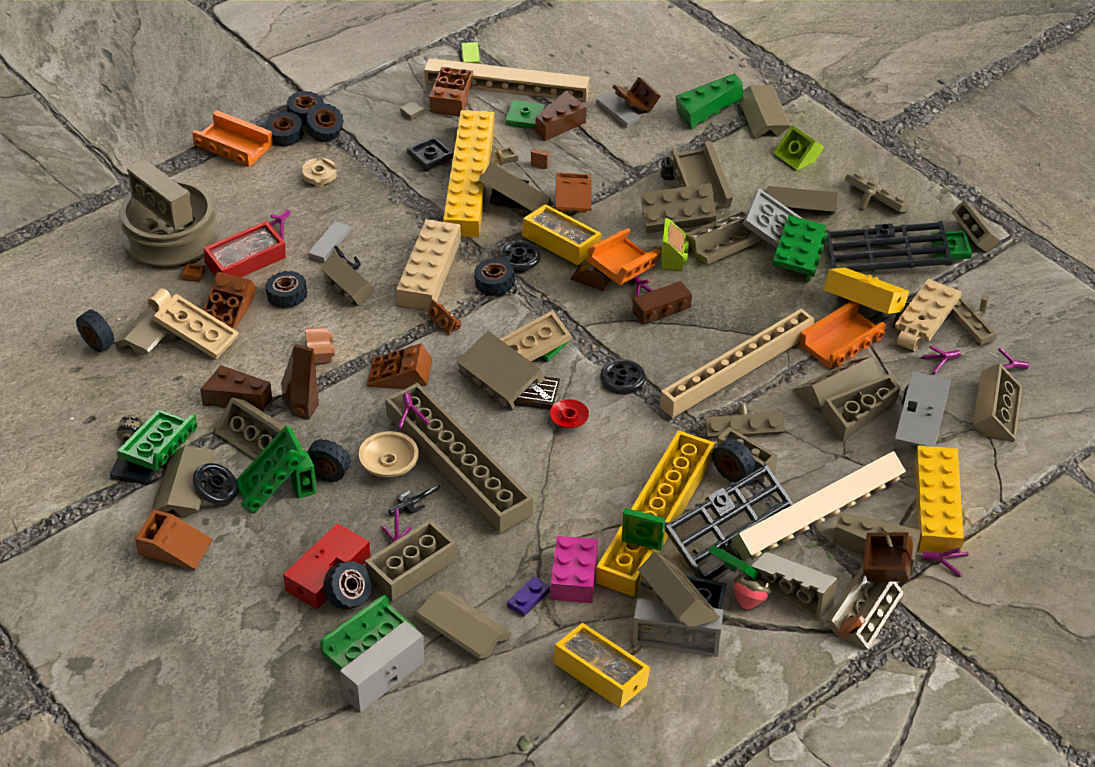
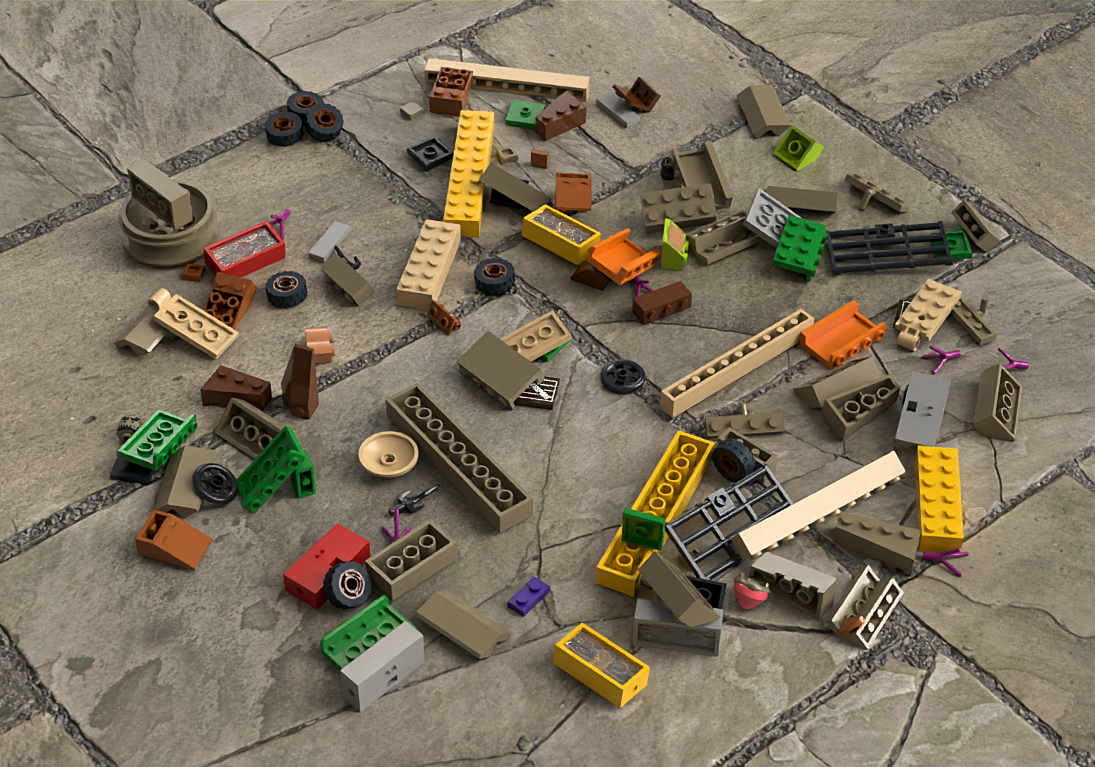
(95, 330): black wheel -> none
(234, 139): orange panel -> none
(319, 172): tan plate -> none
(329, 460): black wheel -> none
(400, 368): dark orange slope -> none
(409, 406): magenta plant -> none
(470, 53): tile -> none
(519, 254): black plate -> none
(569, 413): red dish -> none
(574, 569): dark pink brick -> none
(708, 99): green wedge -> none
(732, 562): green plate -> none
(866, 290): yellow brick -> none
(888, 562): reddish brown piece -> none

